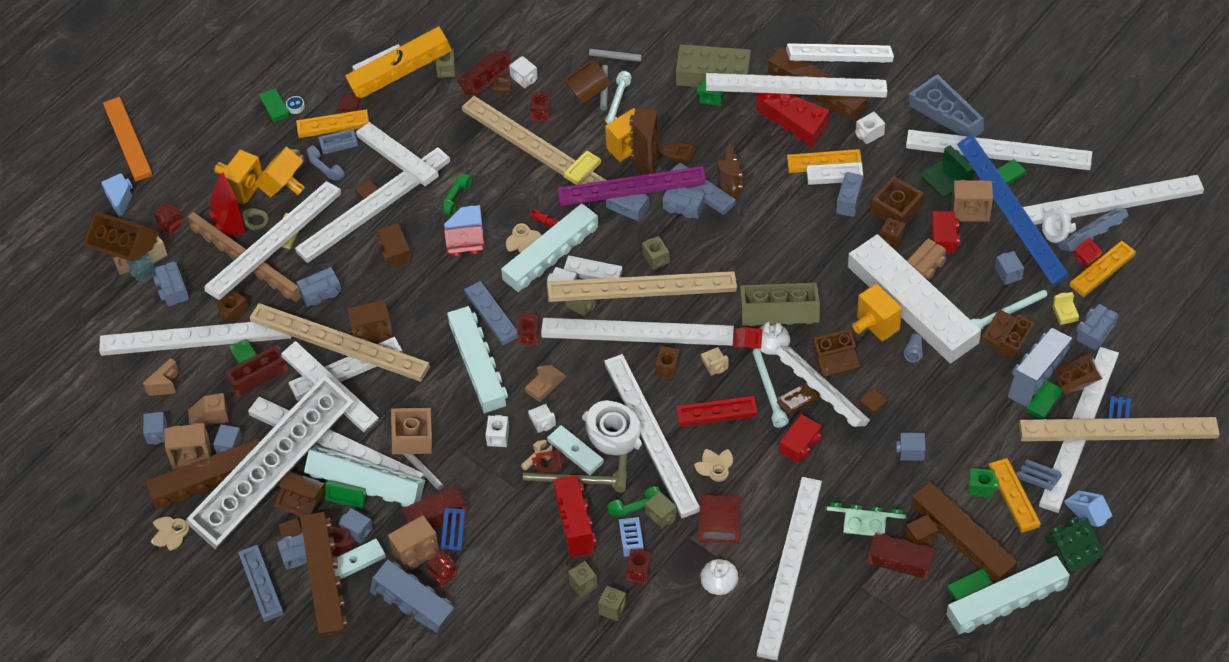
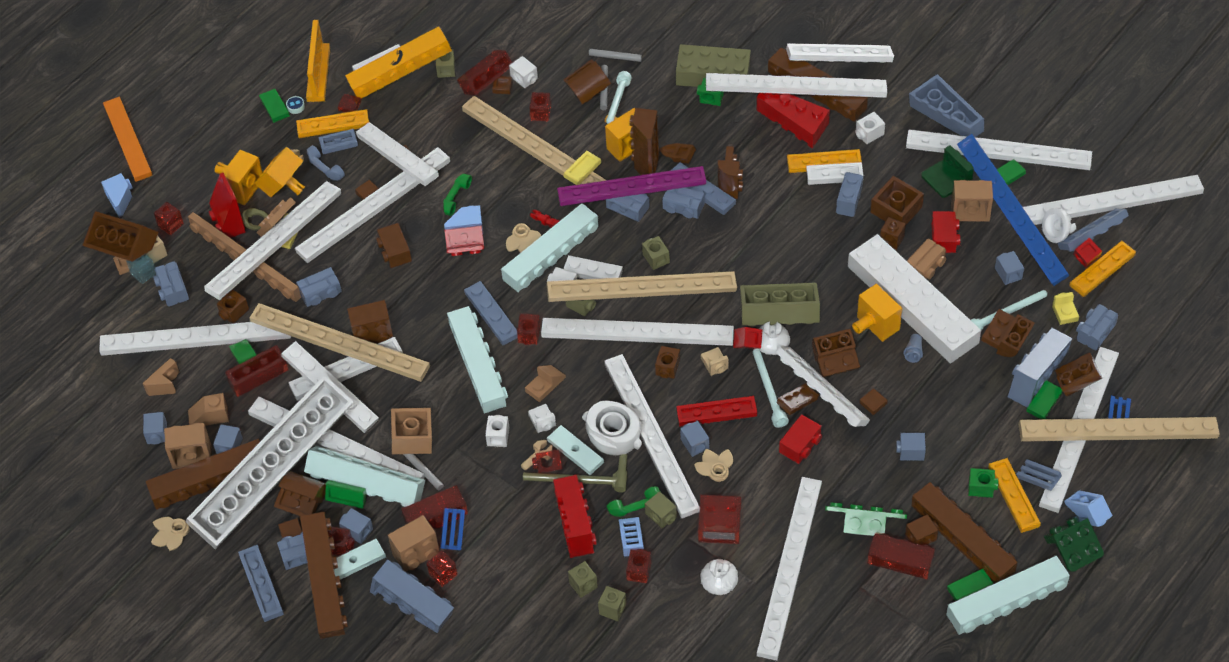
(274, 216): none -> medium nougat plate
(317, 66): none -> light orange fence
(694, 438): none -> sand blue brick

